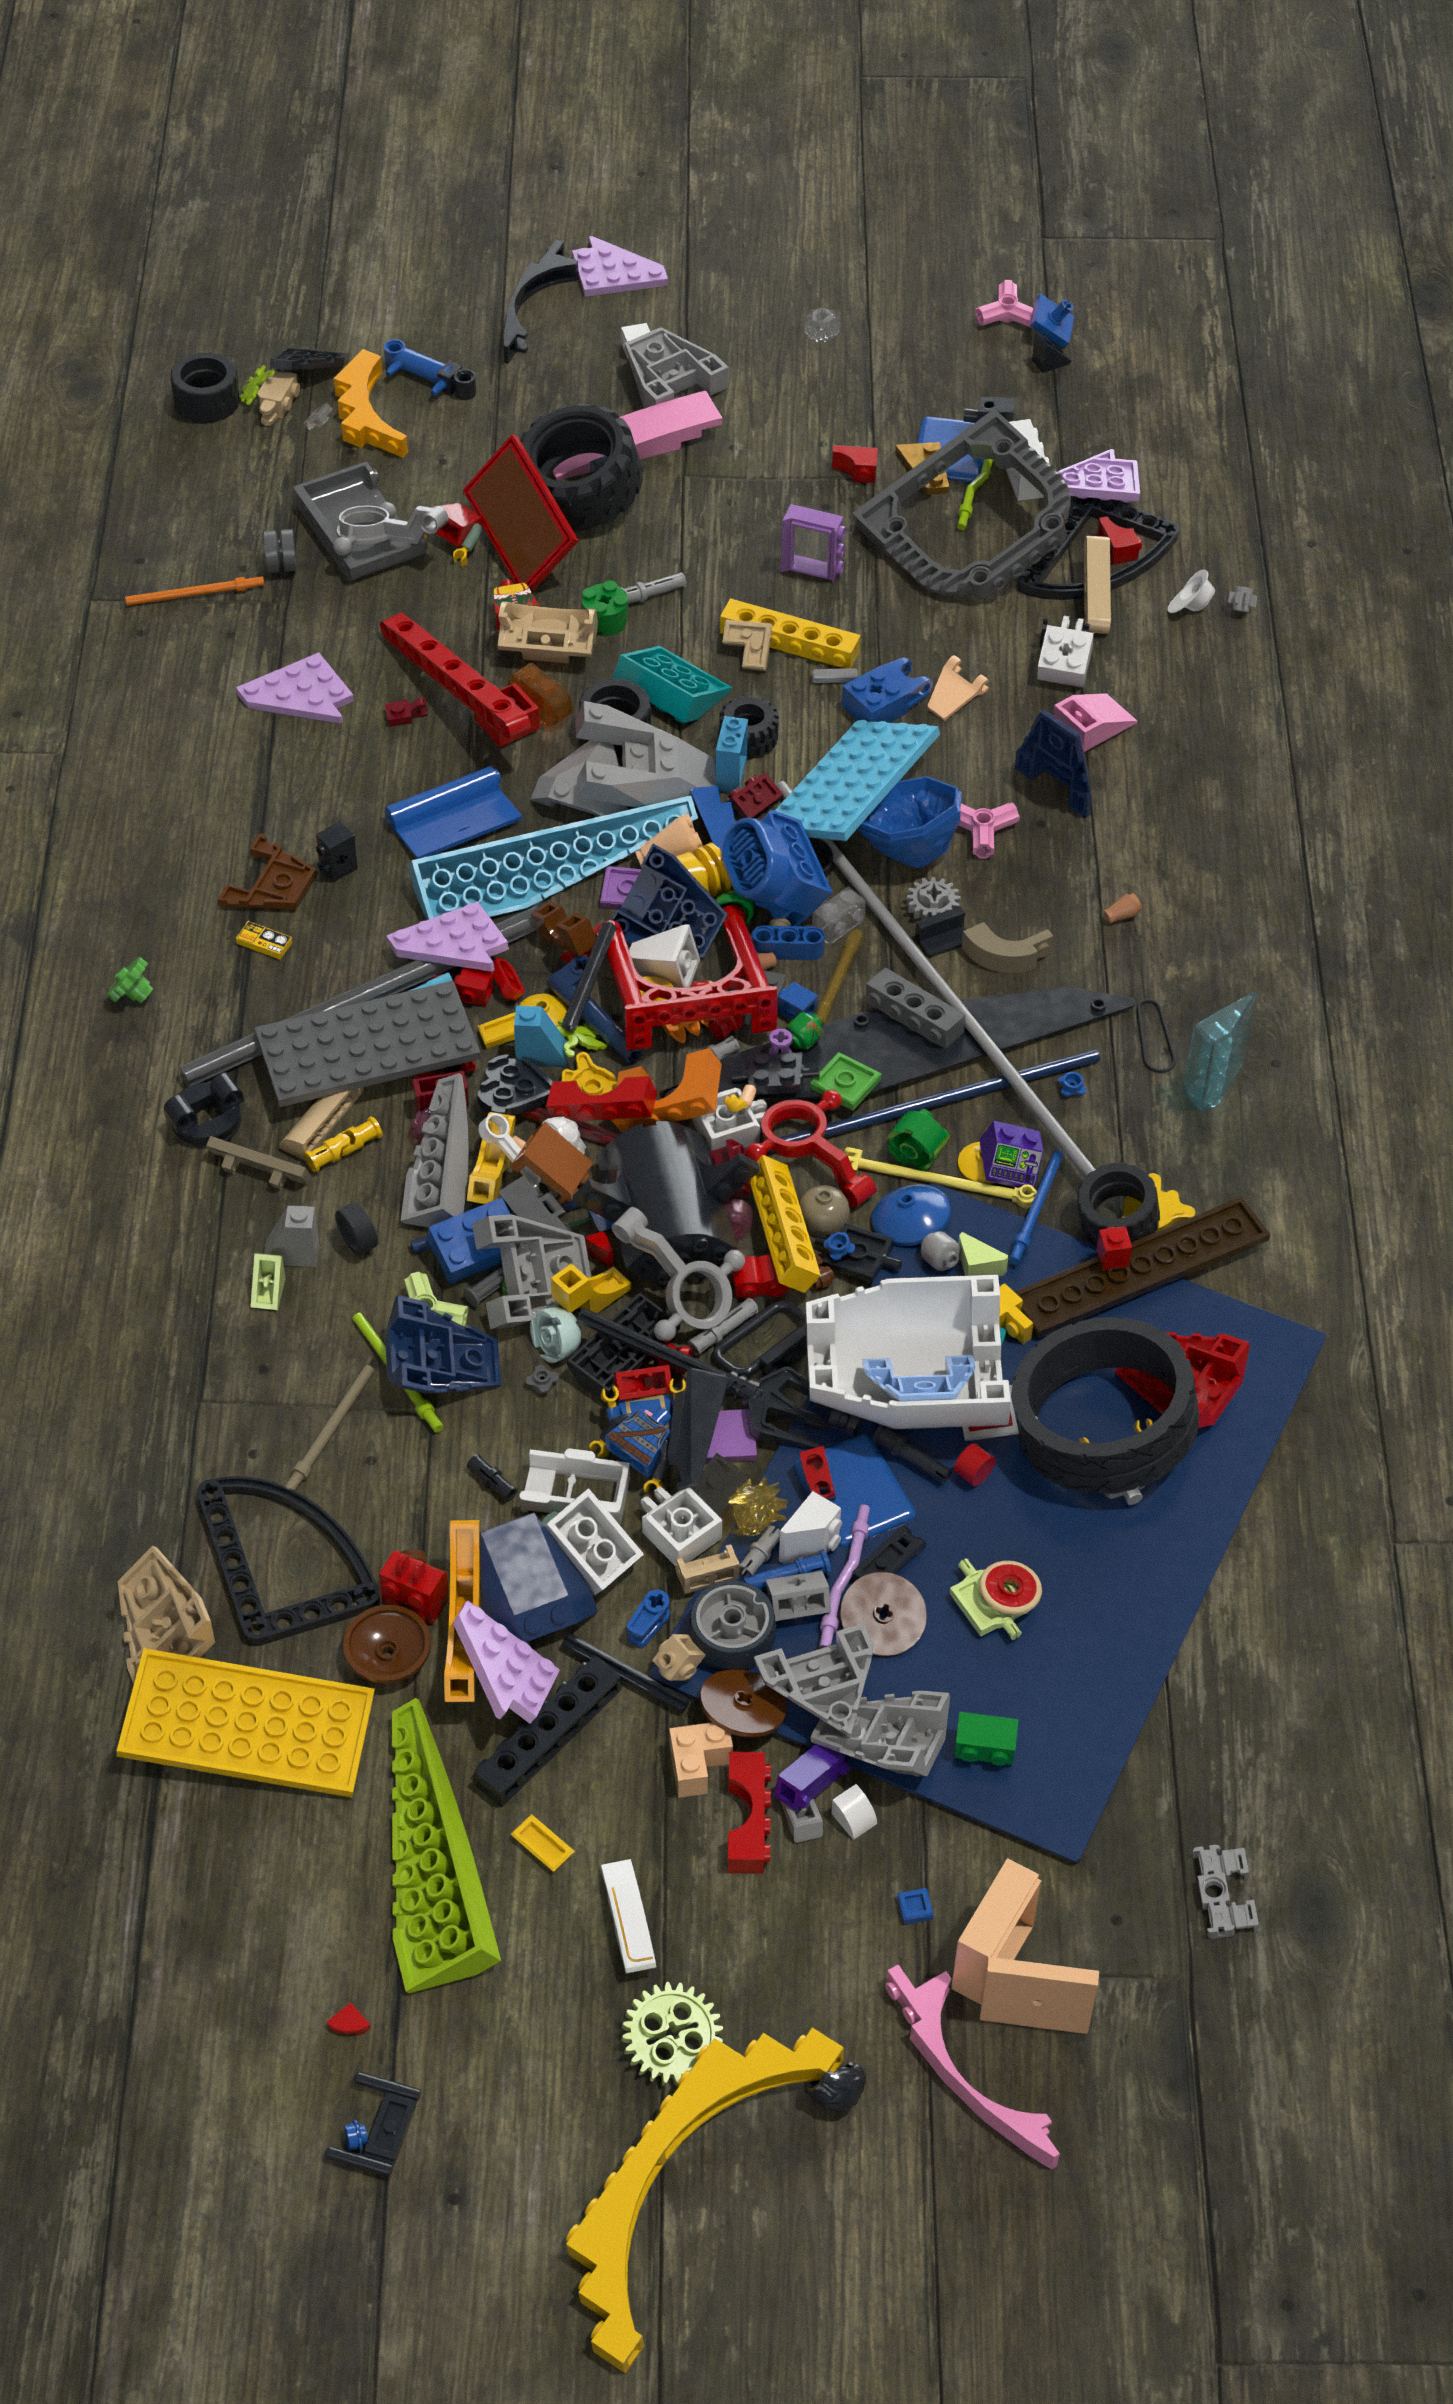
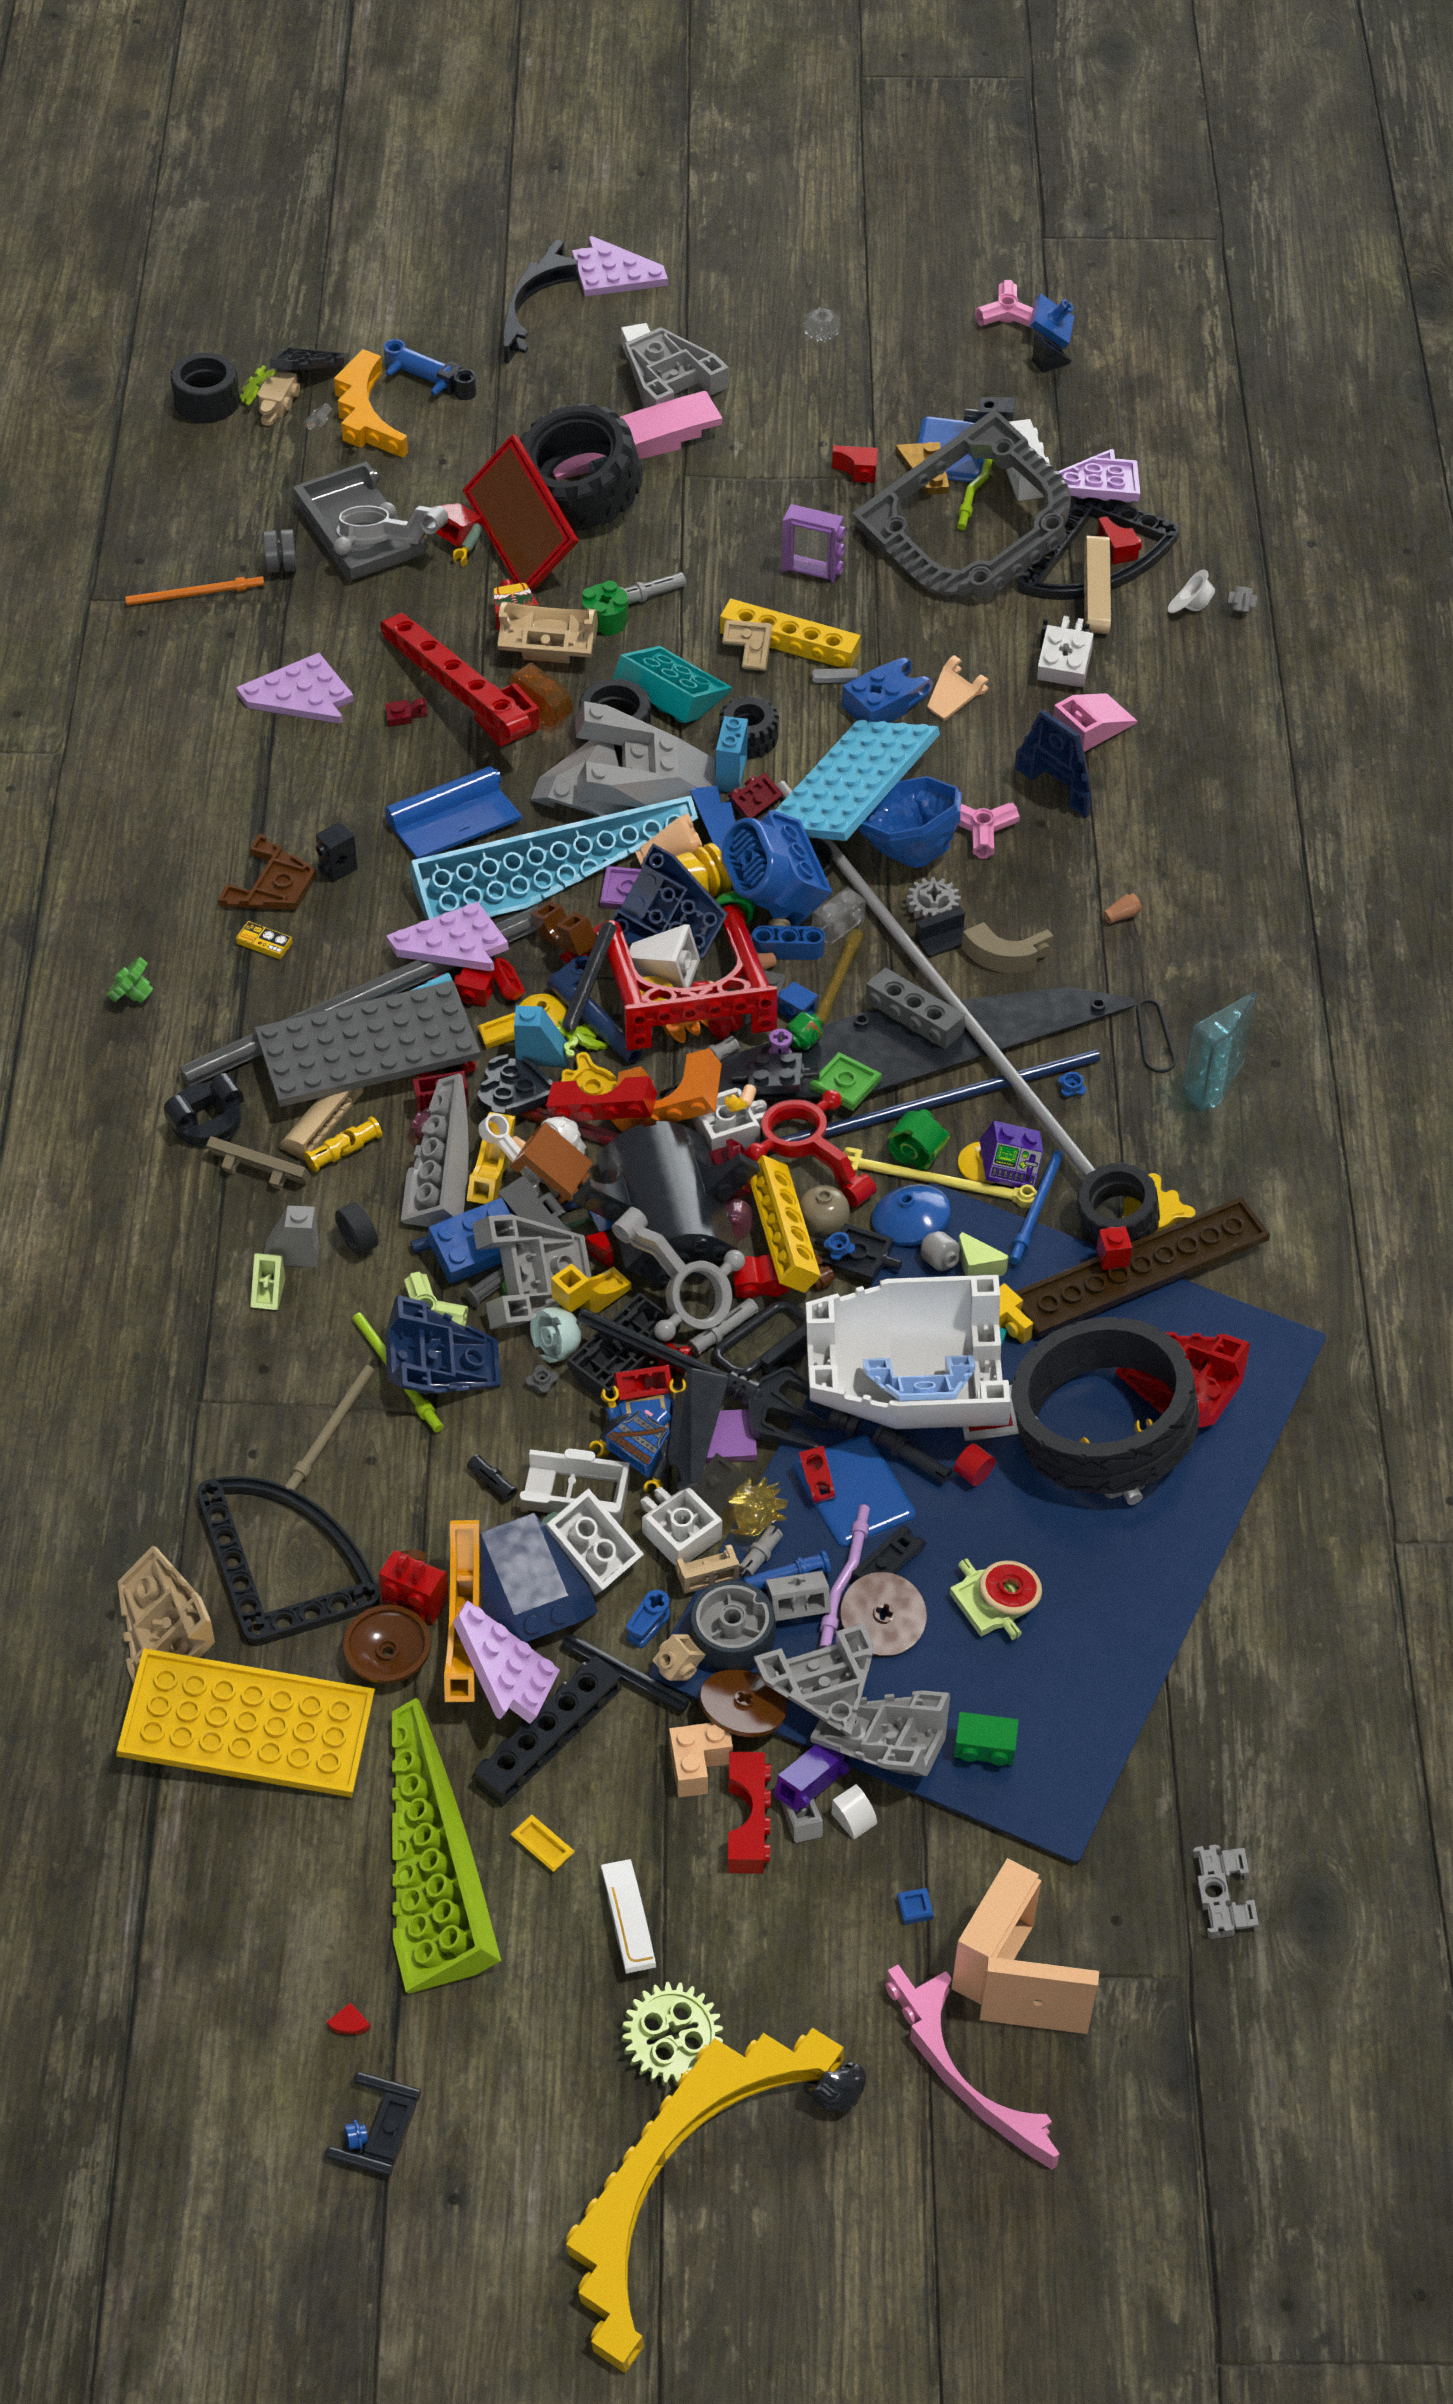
(810, 1529): white slope -> none

